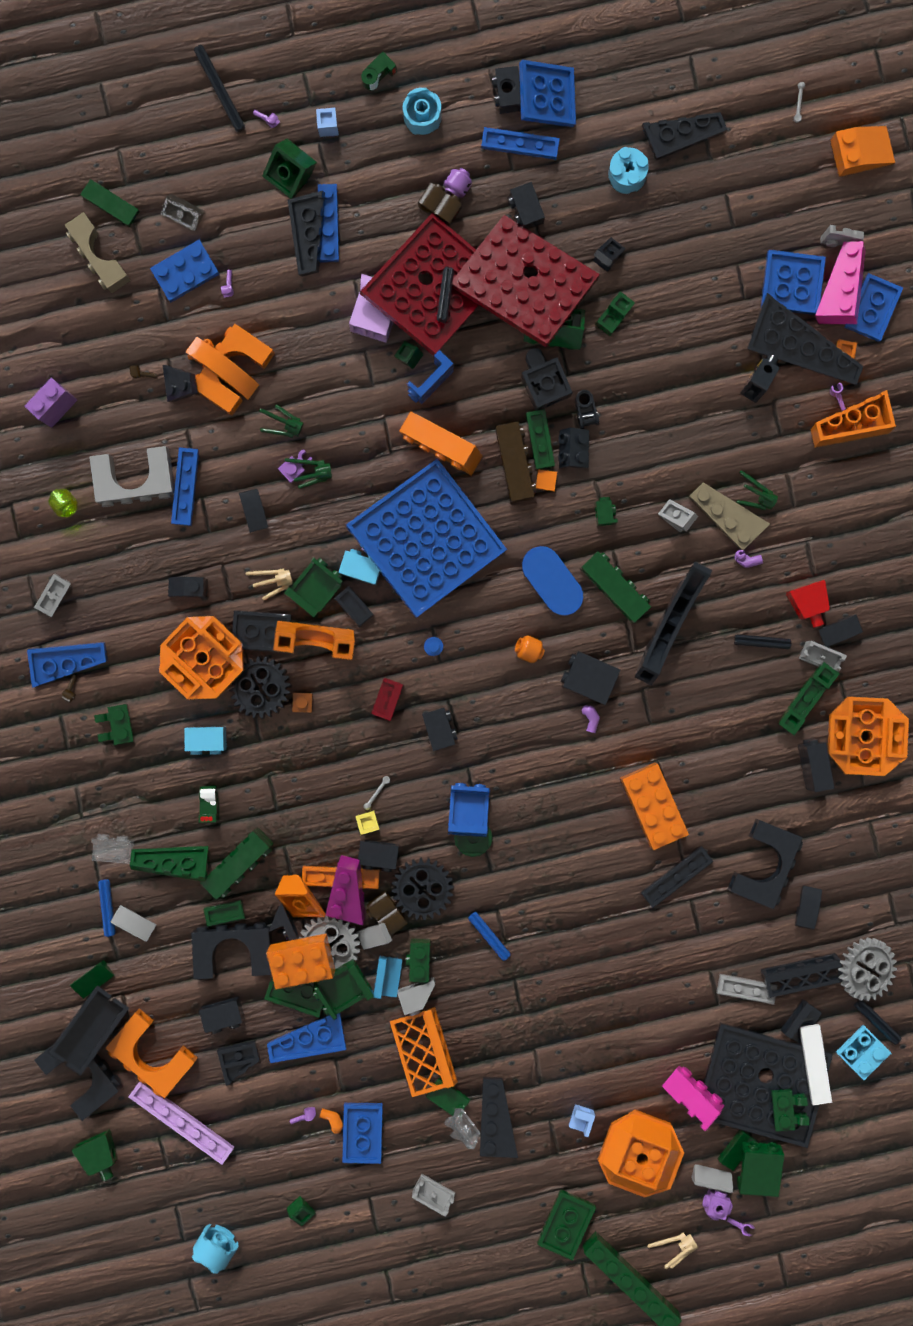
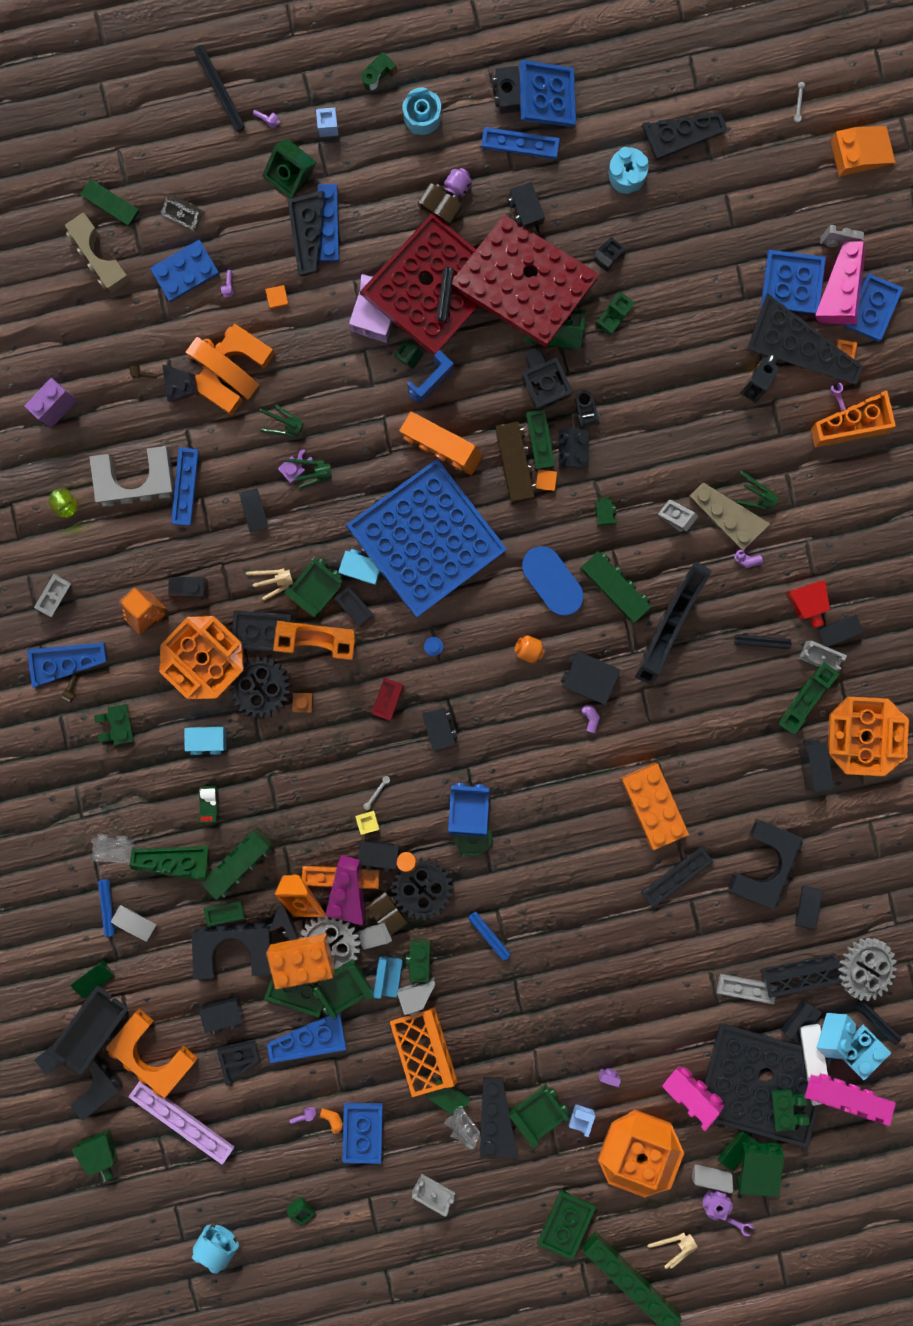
(142, 610): none -> orange wedge
(277, 297): none -> orange tile
(406, 862): none -> orange tile
(539, 1114): none -> dark green panel
(610, 1077): none -> medium lavender plate
(836, 1036): none -> medium azure brick
(849, 1099): none -> dark pink wedge

